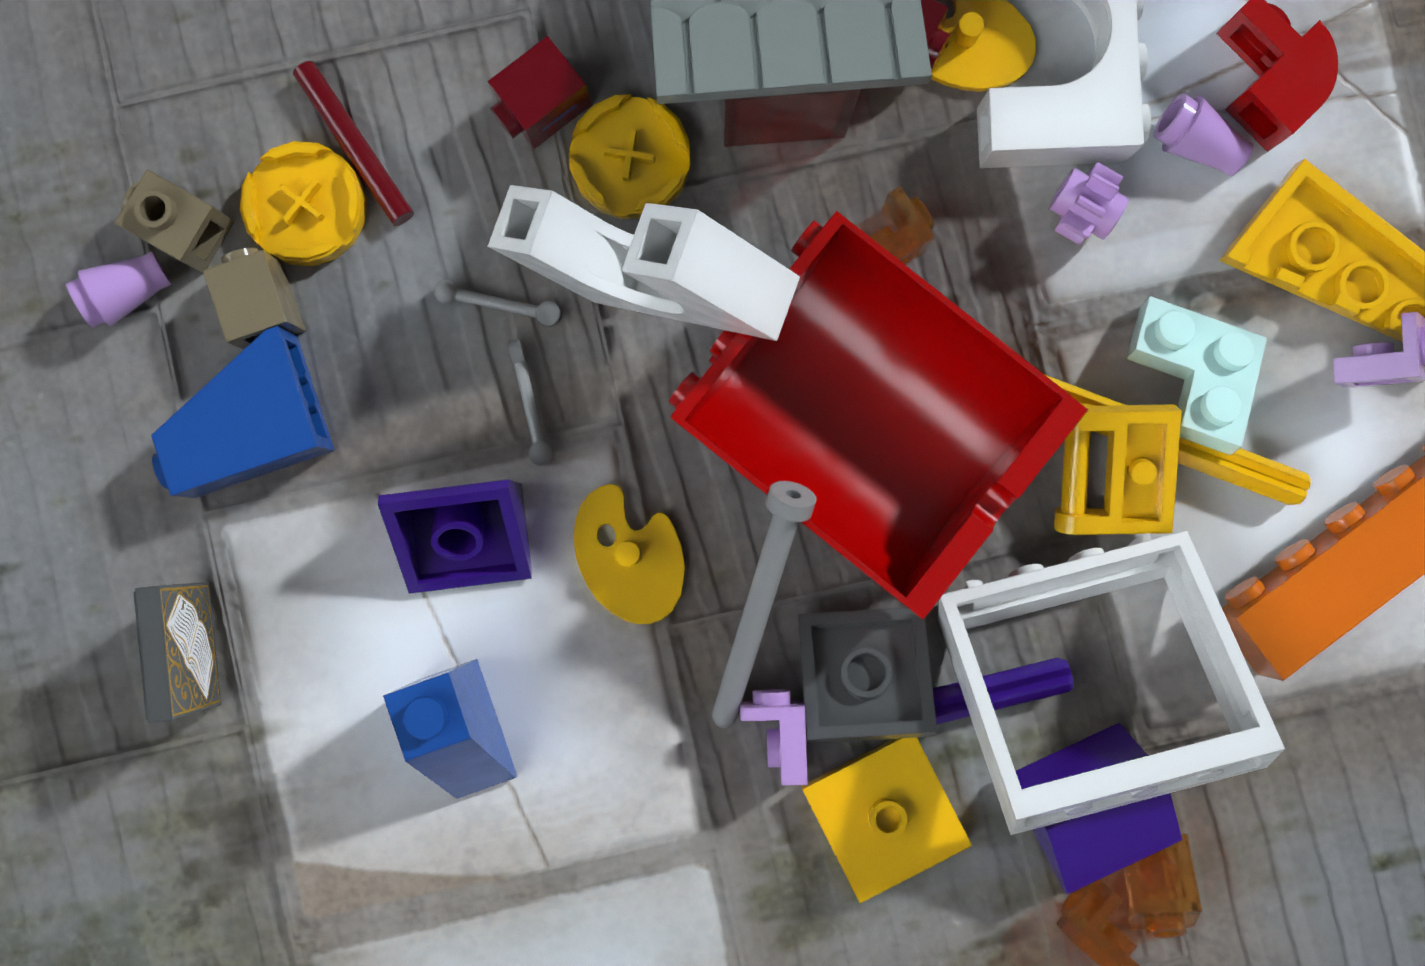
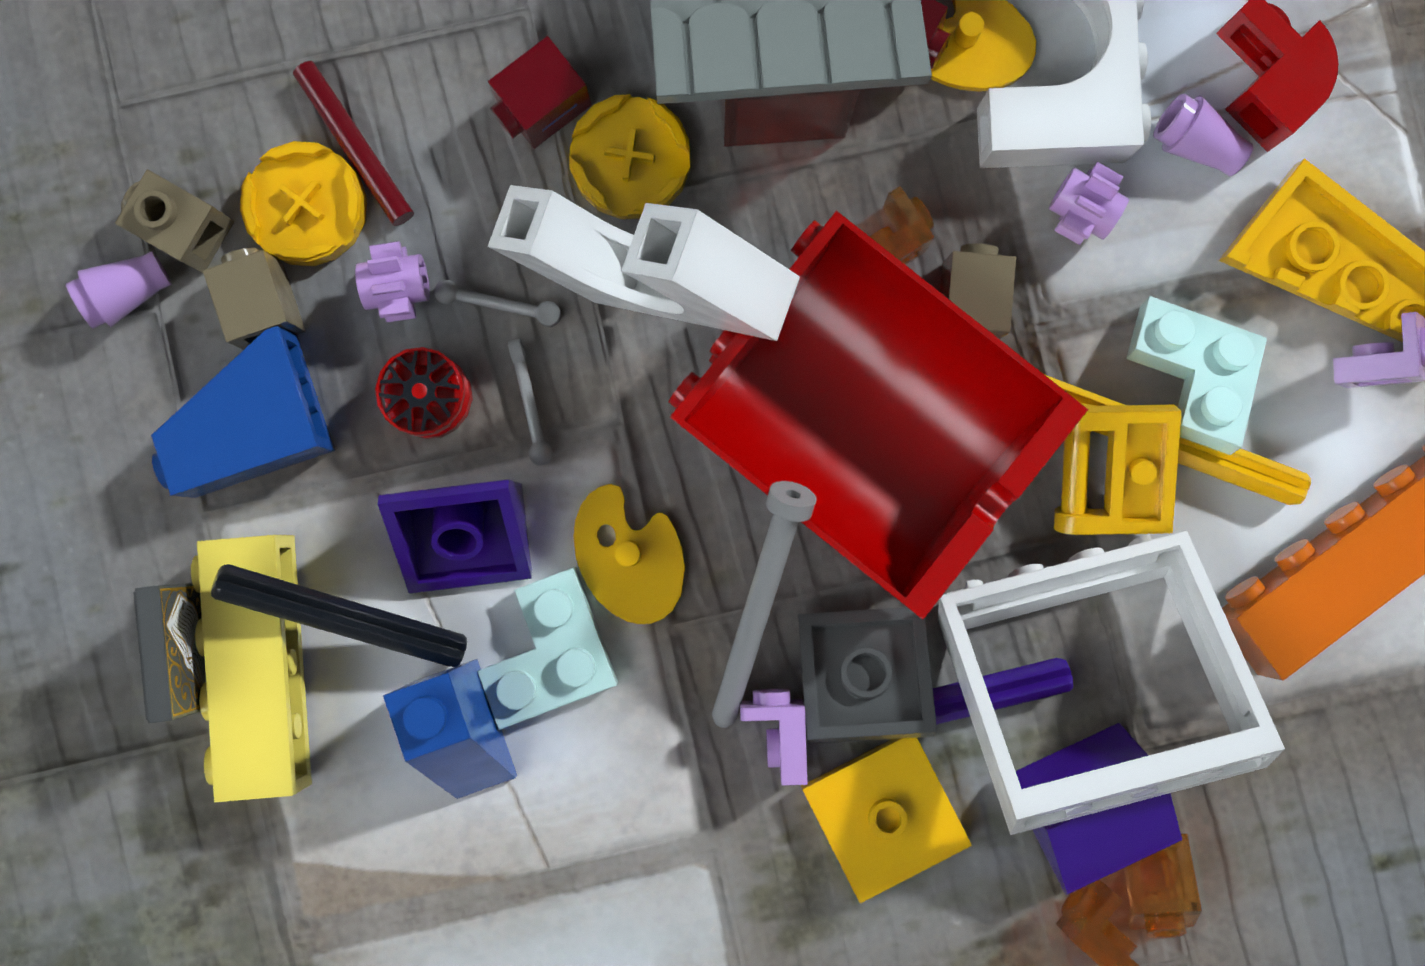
(252, 678): none -> light yellow brick
(338, 615): none -> black axle
(392, 281): none -> lavender gear
(424, 393): none -> red wheel
(567, 656): none -> light aqua plate
(981, 285): none -> dark tan brick

